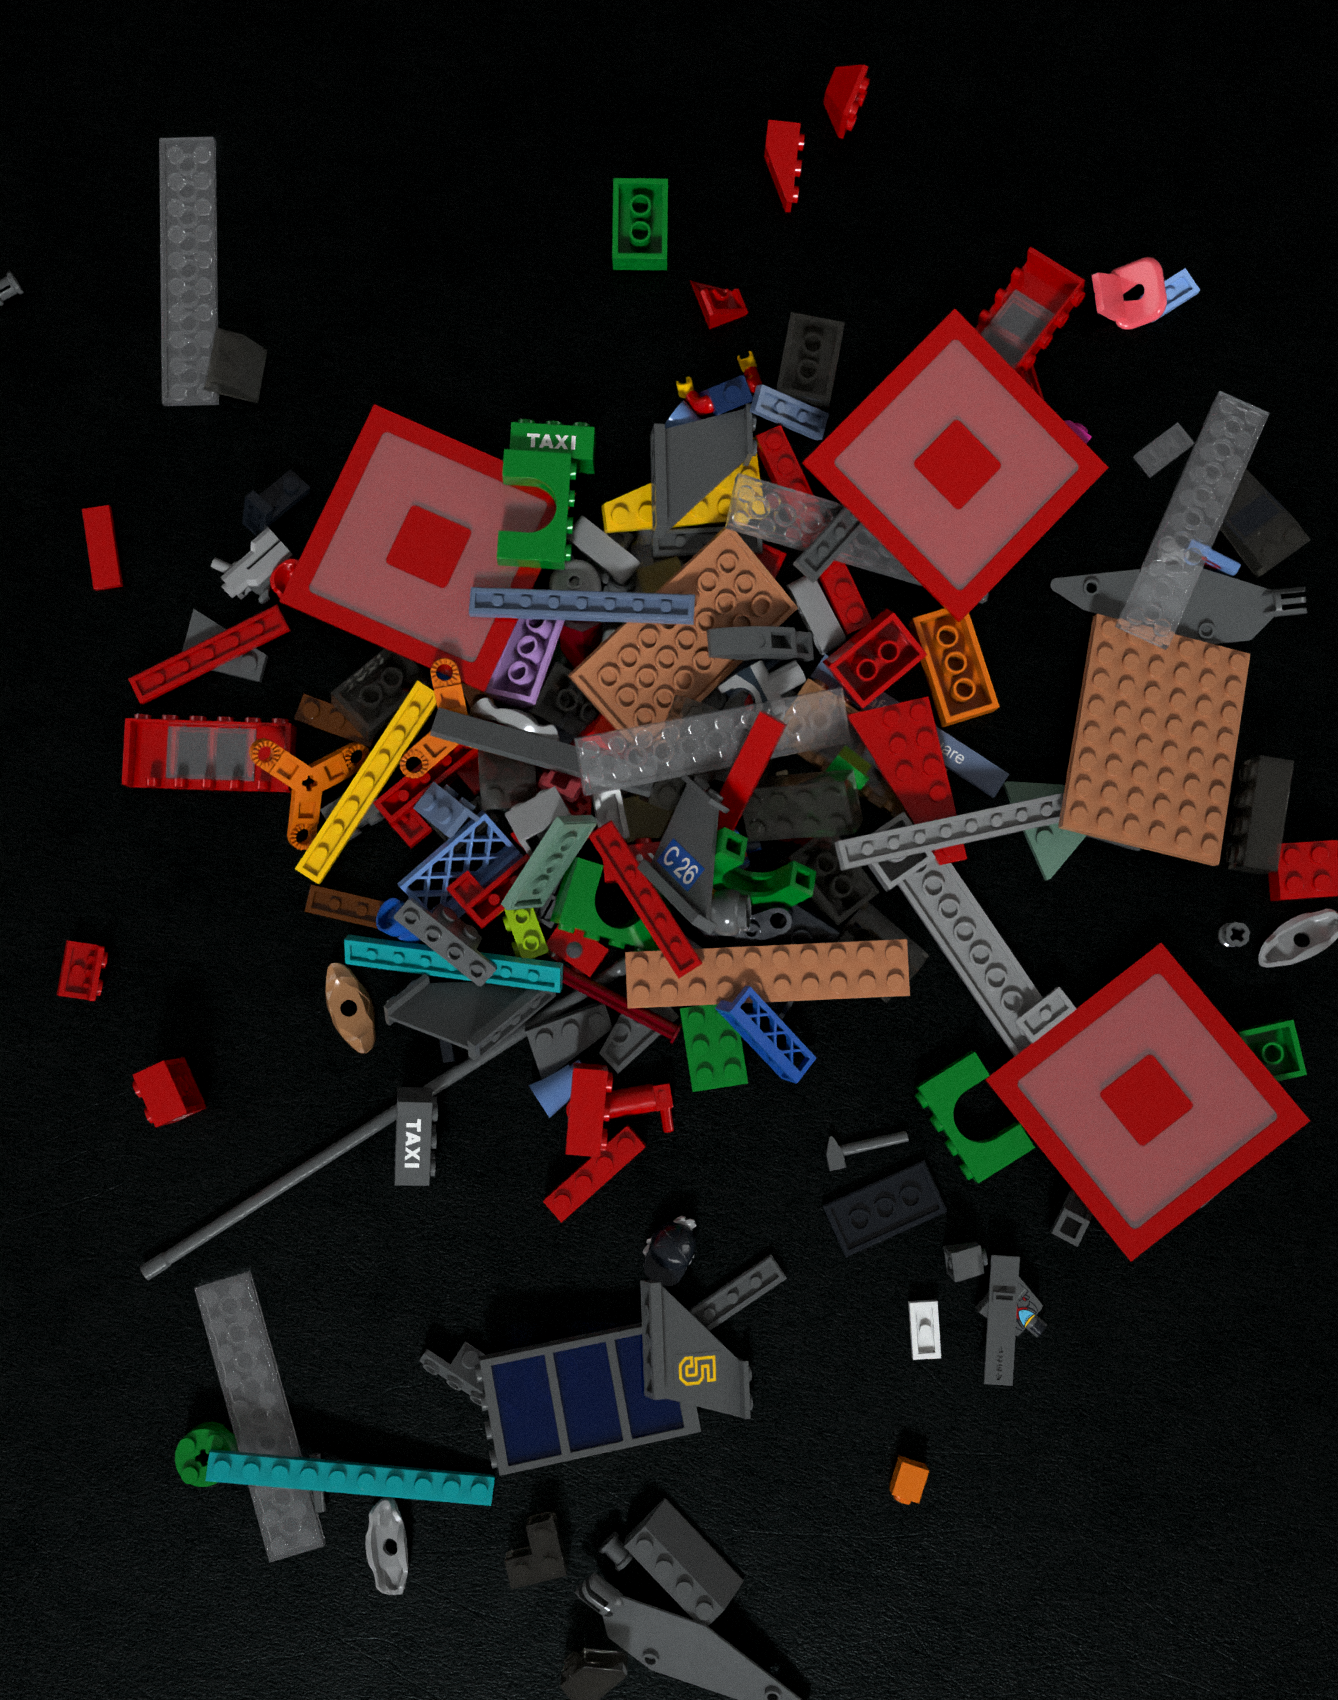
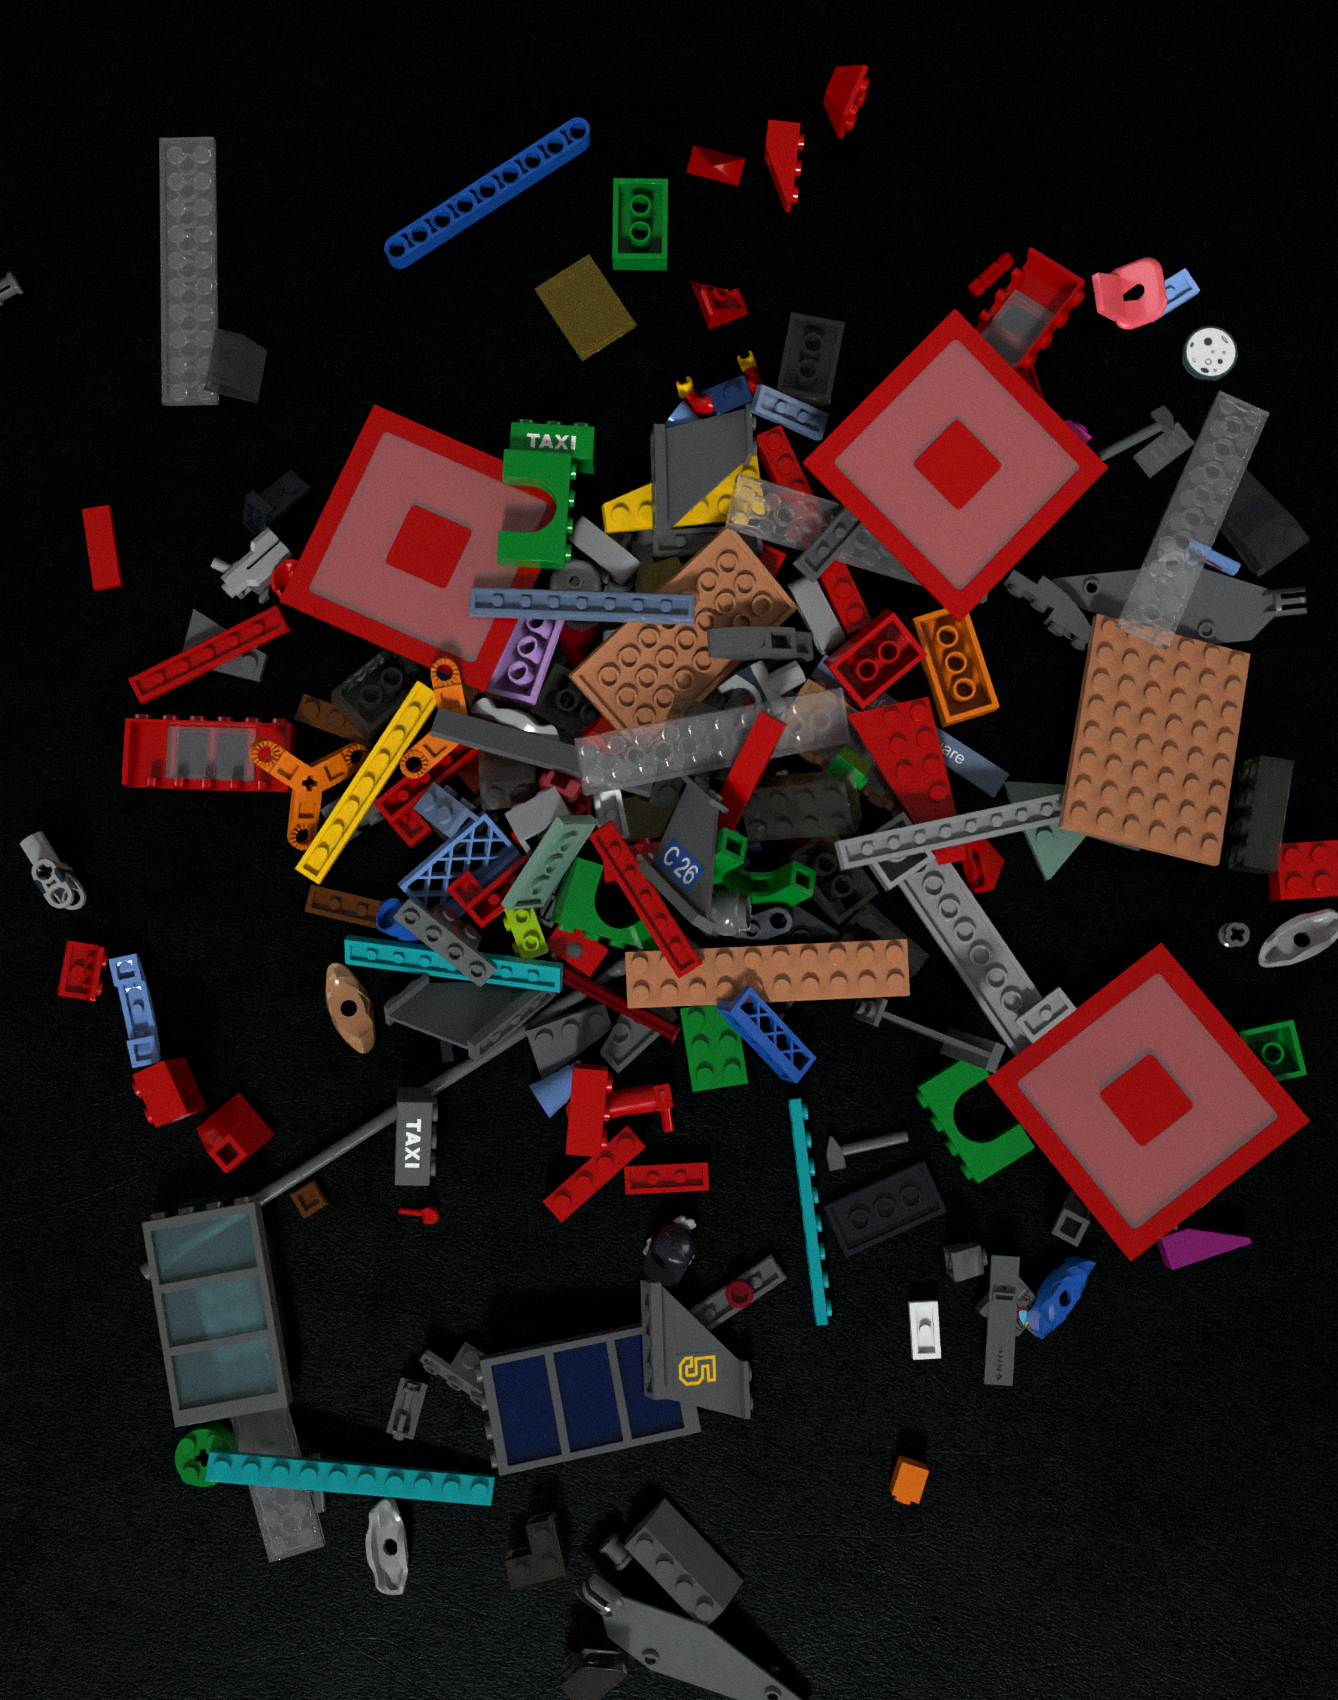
(51, 875): none -> light grey connector
(137, 1010): none -> medium blue slope
(217, 1311): none -> clear light blue window
(234, 1133): none -> red slope
(309, 1198): none -> reddish brown tile
(406, 1408): none -> dark grey hinge
(429, 1214): none -> red hand
(492, 181): none -> blue beam
(585, 307): none -> clear yellow piece
(666, 1177): none -> red plate
(715, 165): none -> red slope
(739, 1293): none -> dark red tile
(811, 1222): none -> teal plate
(956, 1044): none -> dark grey piece
(981, 866): none -> red slope
(991, 274): none -> red axle
(1048, 1310): none -> blue piece
(1063, 615): none -> dark grey slope
(1162, 421): none -> dark grey piece
(1190, 1244): none -> magenta slope
(1209, 353): none -> white tile

